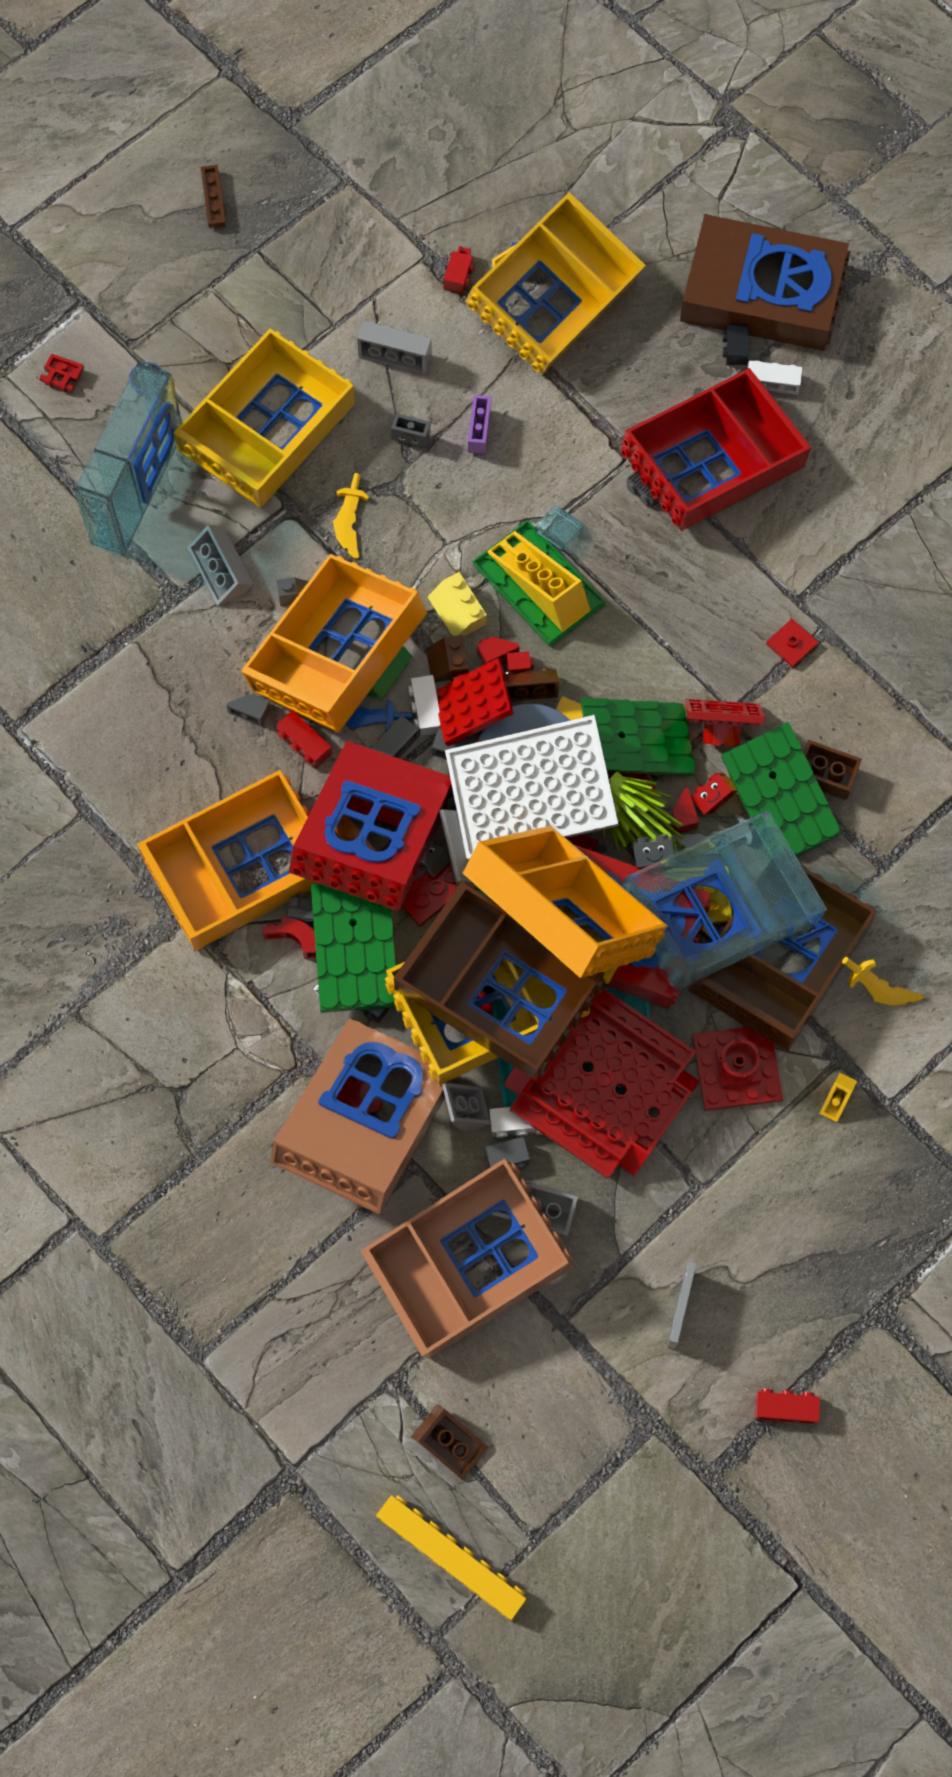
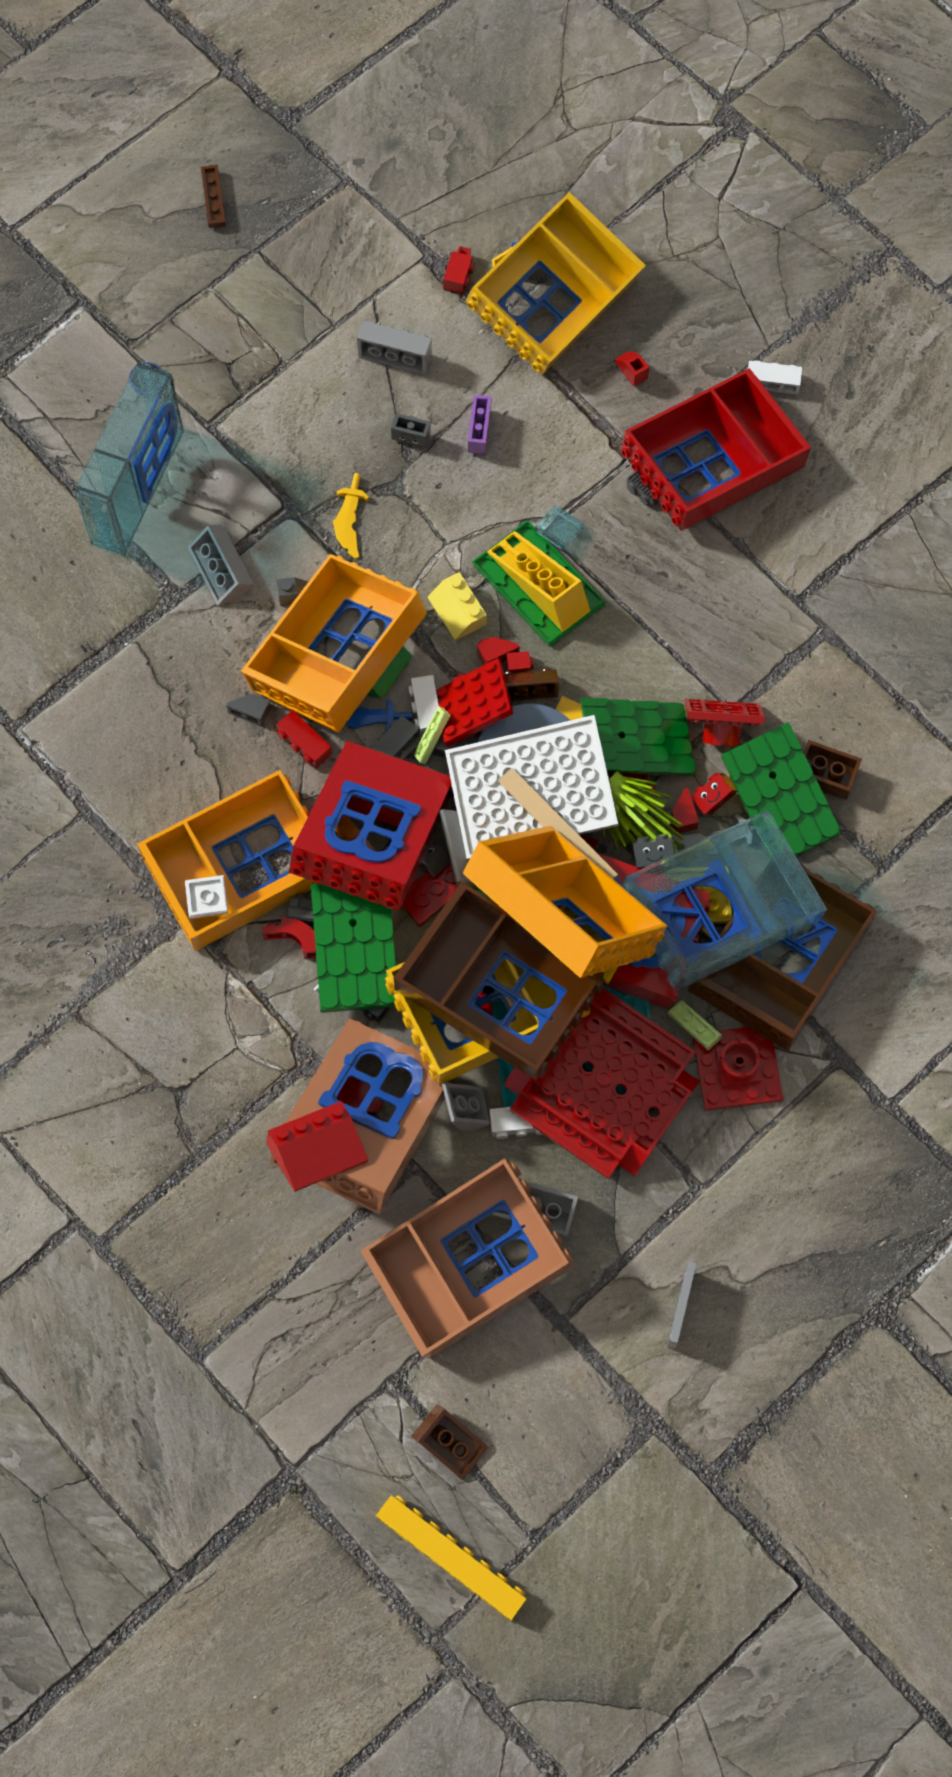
(63, 368): red plate -> none
(206, 897): none -> white tile
(243, 457): yellow panel -> none
(316, 1146): none -> red slope
(431, 735): none -> yellowish green tile
(447, 658): reddish brown slope -> none
(511, 1150): dark grey brick -> none
(546, 816): none -> tan tile
(633, 367): none -> red slope
(695, 1025): none -> yellowish green tile
(725, 292): reddish brown panel -> none
(737, 344): black brick -> none
(787, 1407): red brick -> none
(792, 643): red plate -> none
(838, 1097): yellow slope -> none
(878, 987): yellow sword -> none

